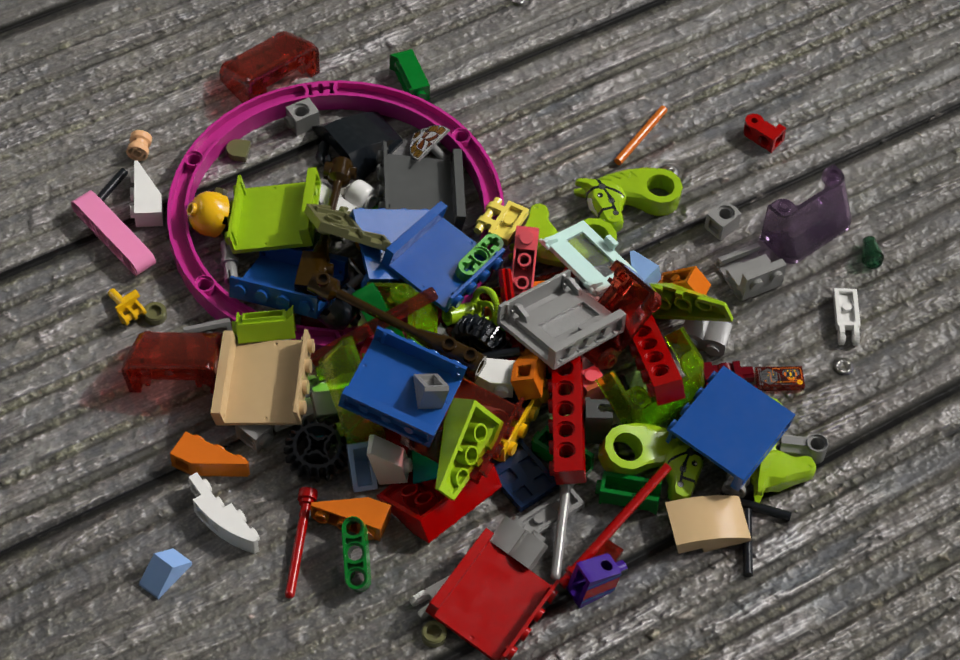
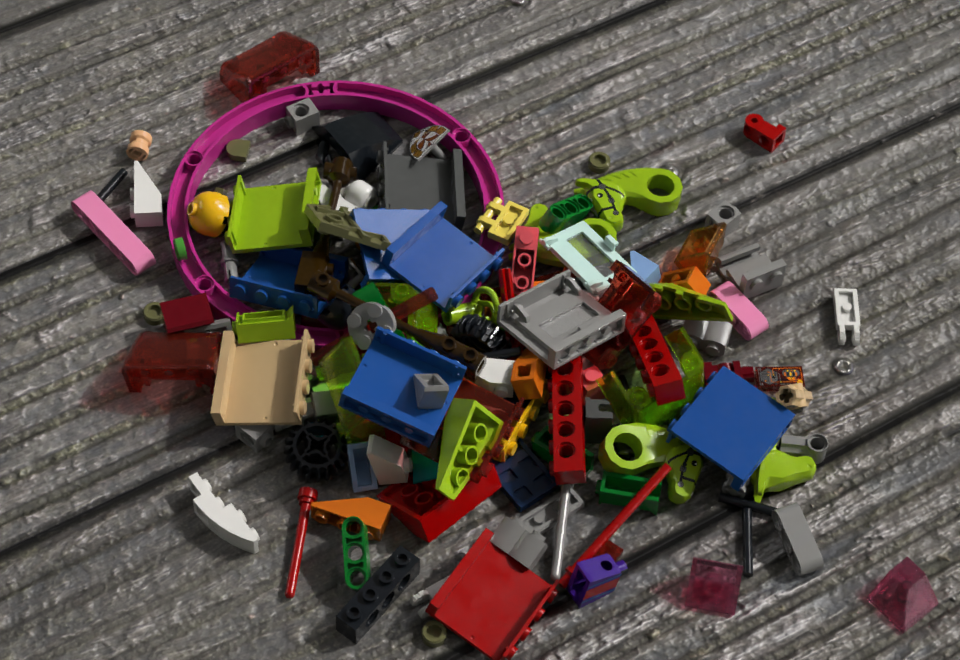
(127, 306): yellow arm -> none
(164, 571): light blue slope -> none
(180, 249): none -> bright green tile
(186, 313): none -> dark red slope
(196, 455): orange slope -> none
(359, 318): none -> light grey plate
(377, 594): none -> black brick
(410, 74): green window -> none
(481, 249): bright green beam -> none
(565, 213): none -> green beam
(599, 162): none -> olive tile
(629, 148): orange bar -> none
(702, 247): none -> clear orange slope
(707, 522): tan slope -> none
(713, 586): none -> clear pink slope
(747, 318): none -> bright pink beam
(794, 396): none -> tan piece
(797, 539): none -> light grey beam
(802, 229): clear purple windscreen -> none
(871, 253): clear green cone -> none
(904, 595): none -> clear pink slope

